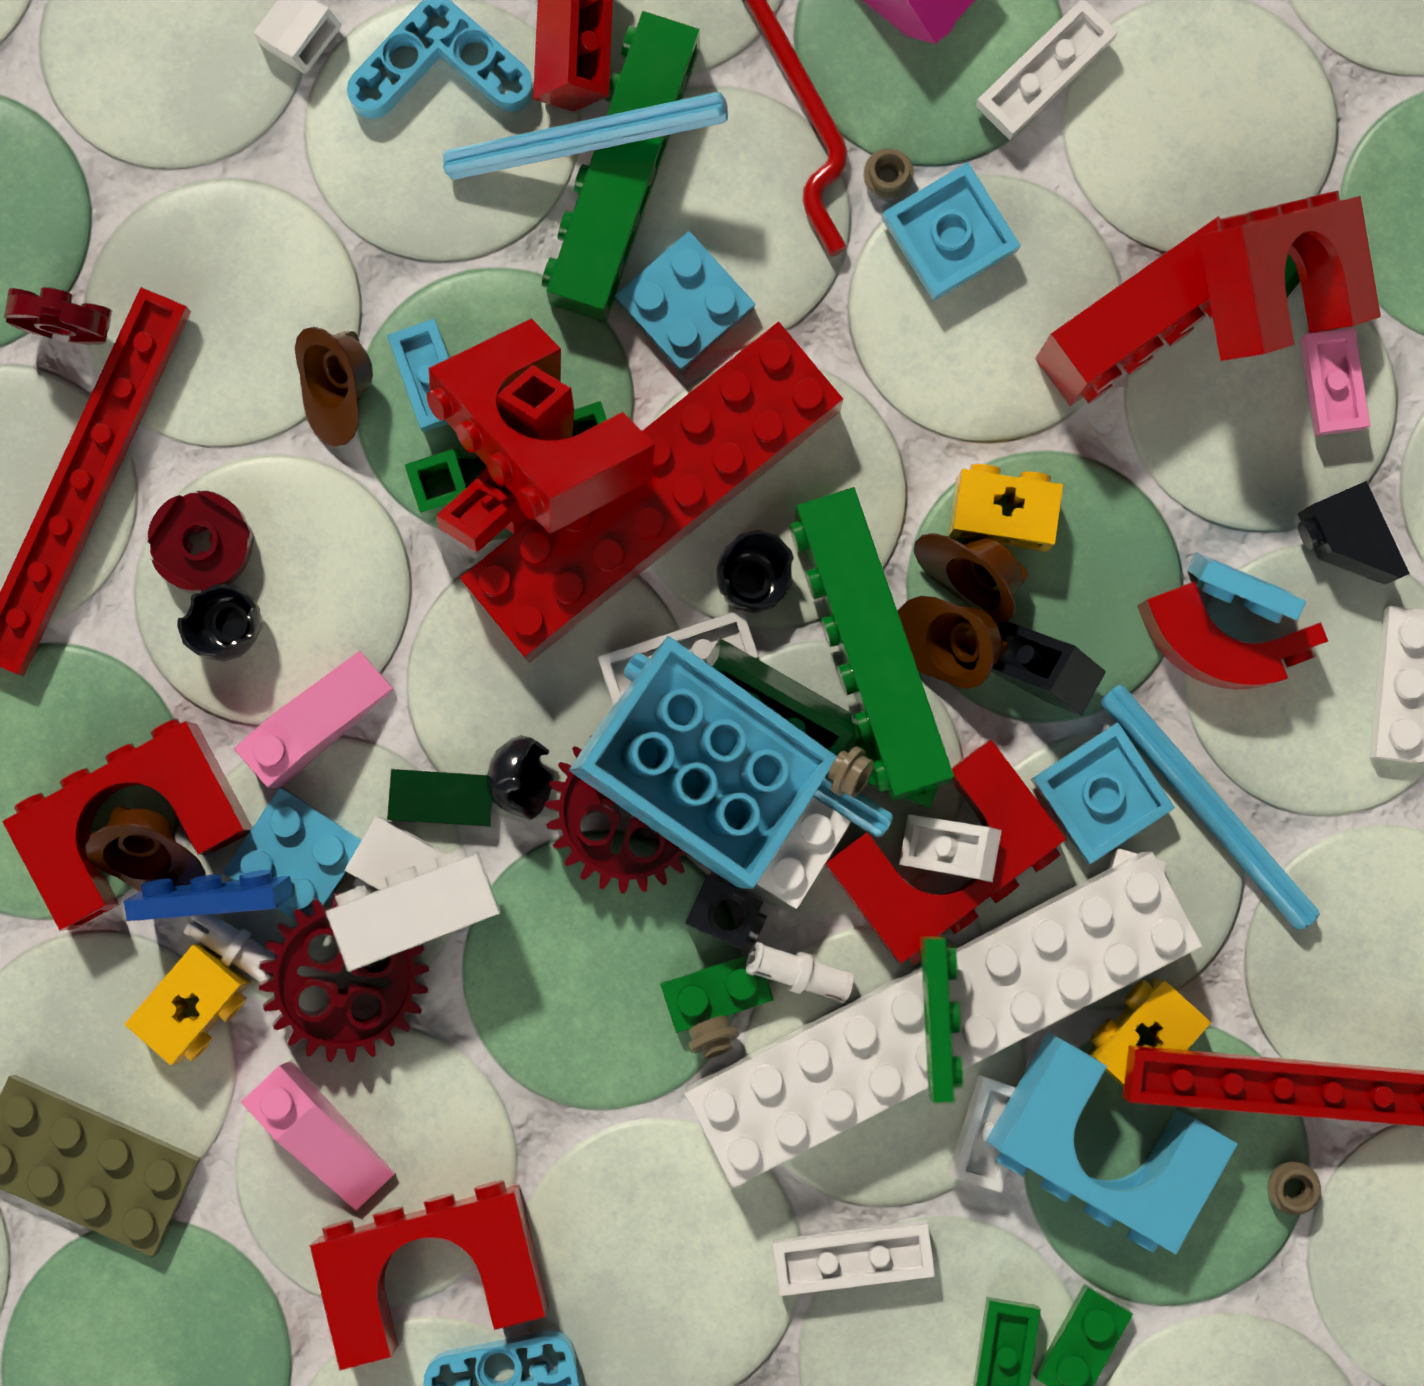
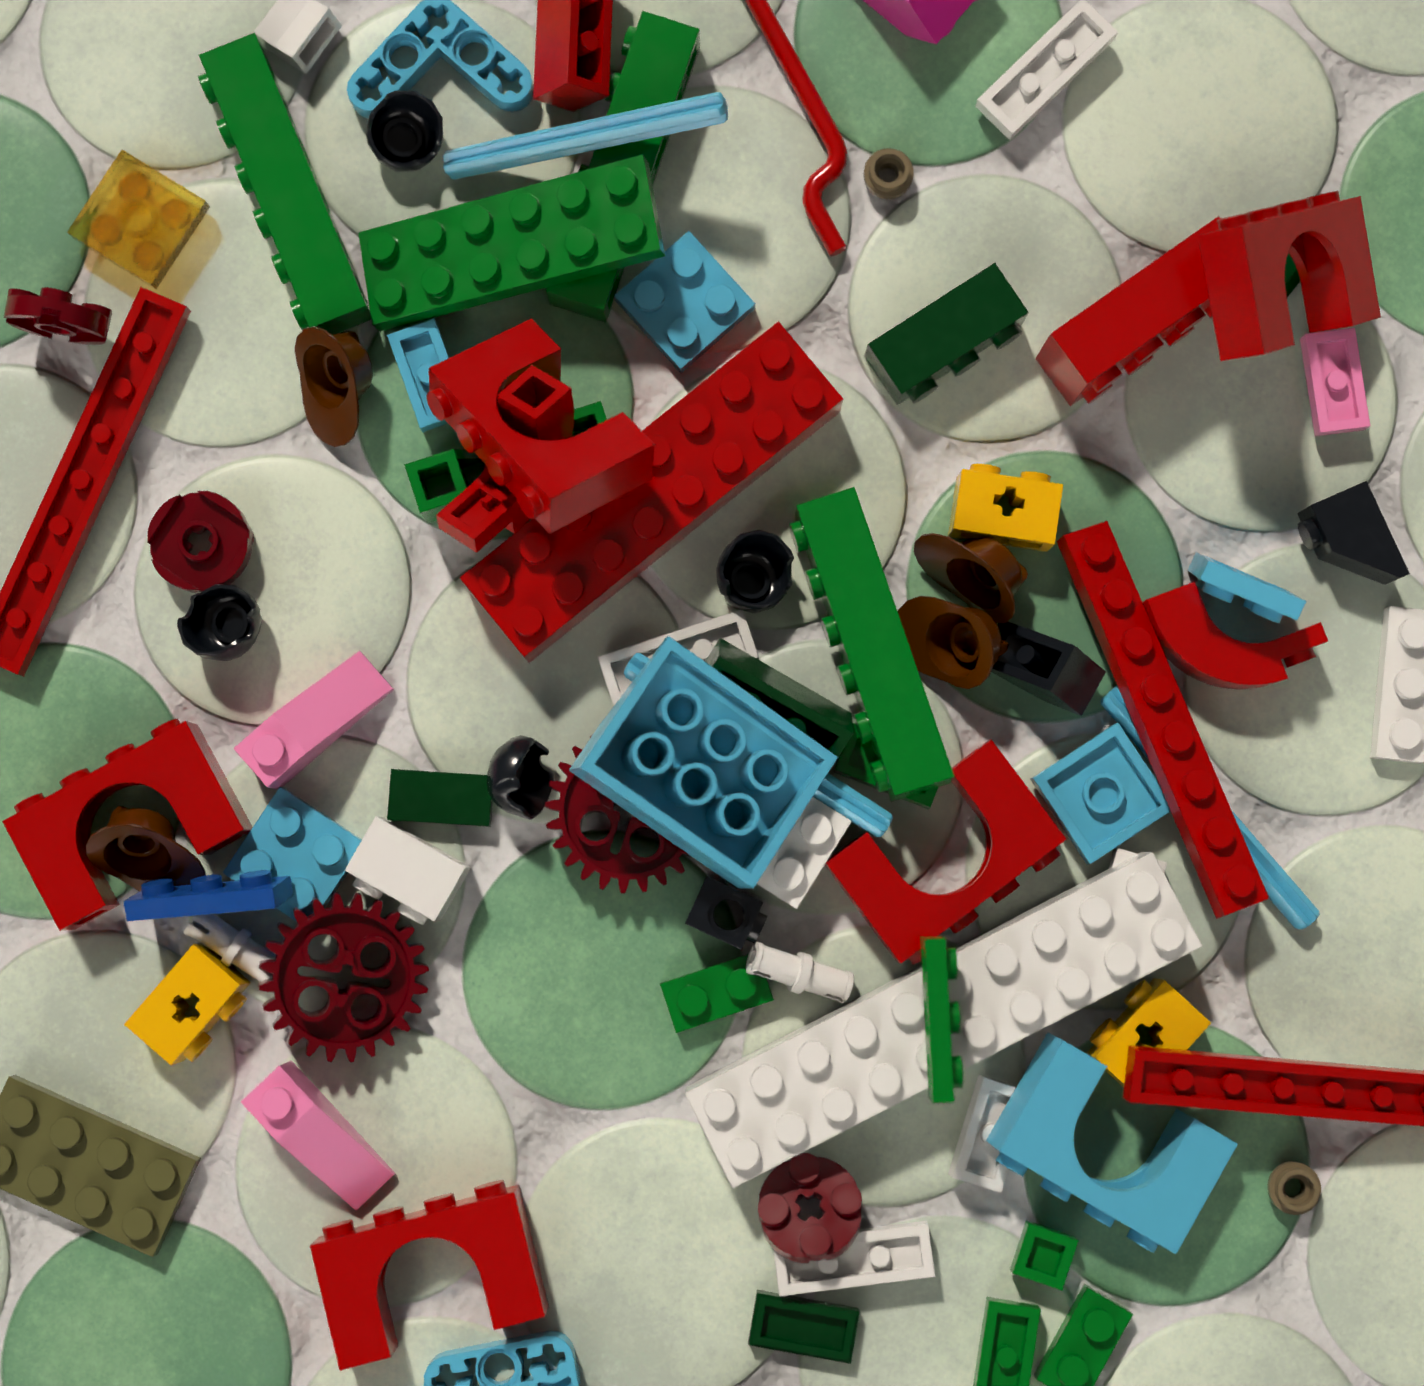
(138, 219): none -> clear yellow plate
(284, 185): none -> green brick
(405, 131): none -> black hair
(412, 908): white brick -> none
(511, 243): none -> green plate
(712, 1037): dark tan plate -> none
(803, 1326): none -> dark green tile
(814, 1238): none -> dark red plate
(850, 772): dark tan plate -> none
(947, 335): none -> dark green brick
(950, 231): medium azure plate -> none
(950, 847): white plate -> none
(1044, 1255): none -> green plate
(1162, 720): none -> red plate

